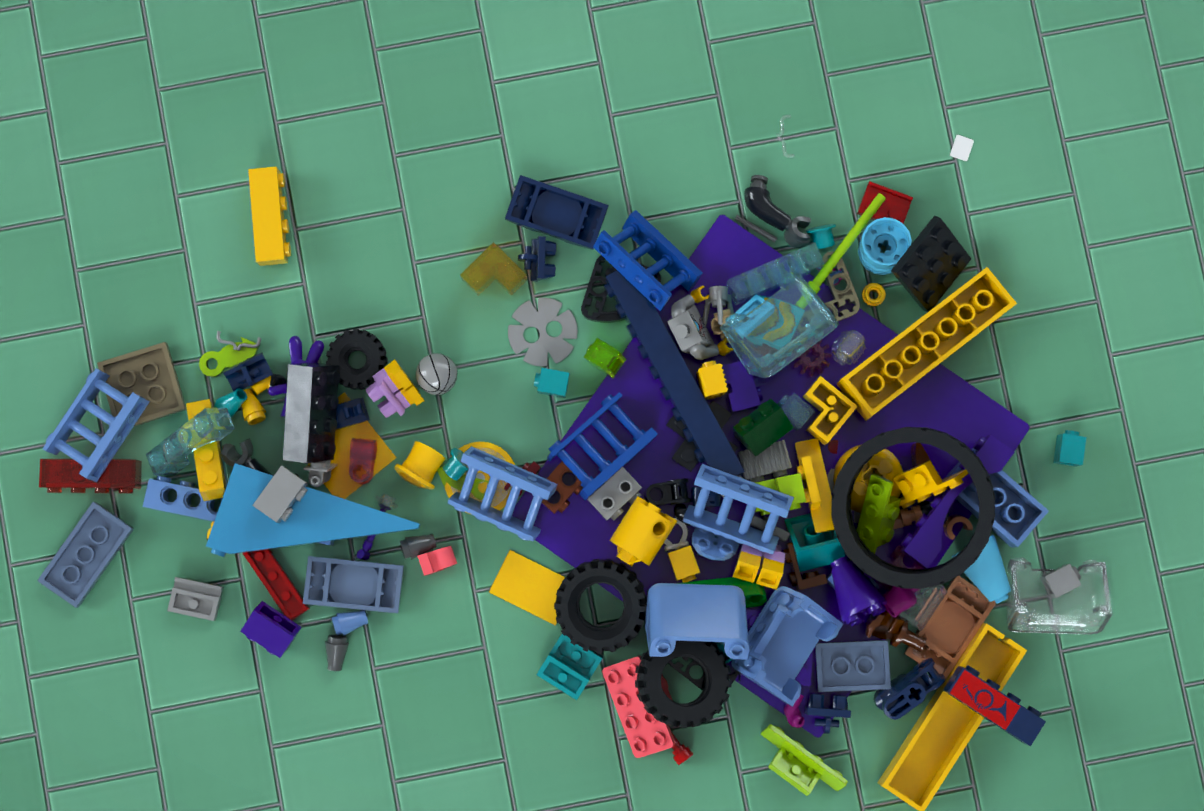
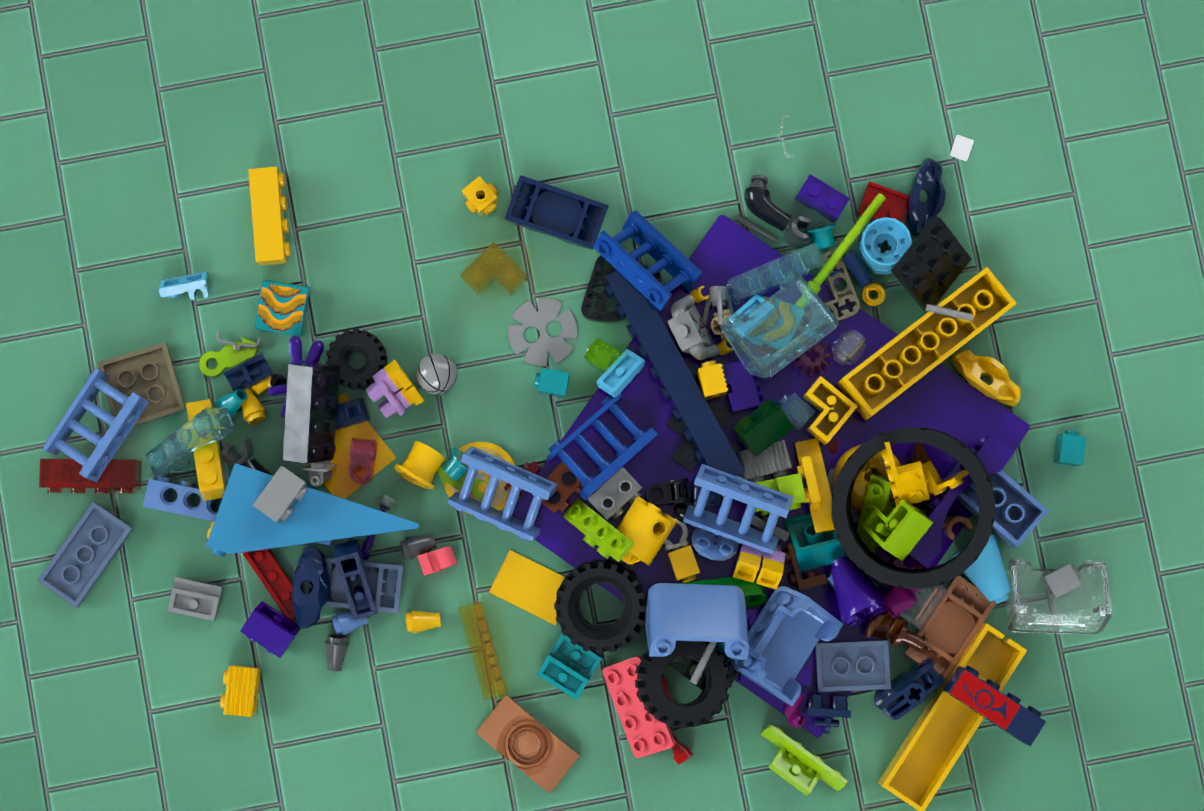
(176, 286): none -> medium azure plate
(240, 690): none -> yellow brick
(282, 307): none -> slope
(312, 568): none -> dark blue piece
(354, 579): none -> dark blue slope
(420, 621): none -> yellow cone
(478, 189): none -> yellow brick
(483, 650): none -> clear yellow fence
(527, 744): none -> nougat slope
(535, 259): dark blue hips -> none
(598, 531): none -> lime bracket
(620, 373): none -> medium azure plate
(703, 661): none -> light grey piece
(822, 198): none -> dark purple brick
(857, 268): none -> dark blue piece
(899, 530): none -> lime brick
(908, 479): none -> yellow bracket
(927, 179): none -> dark blue piece
(949, 312): none -> light grey piece
(1001, 385): none -> yellow piece

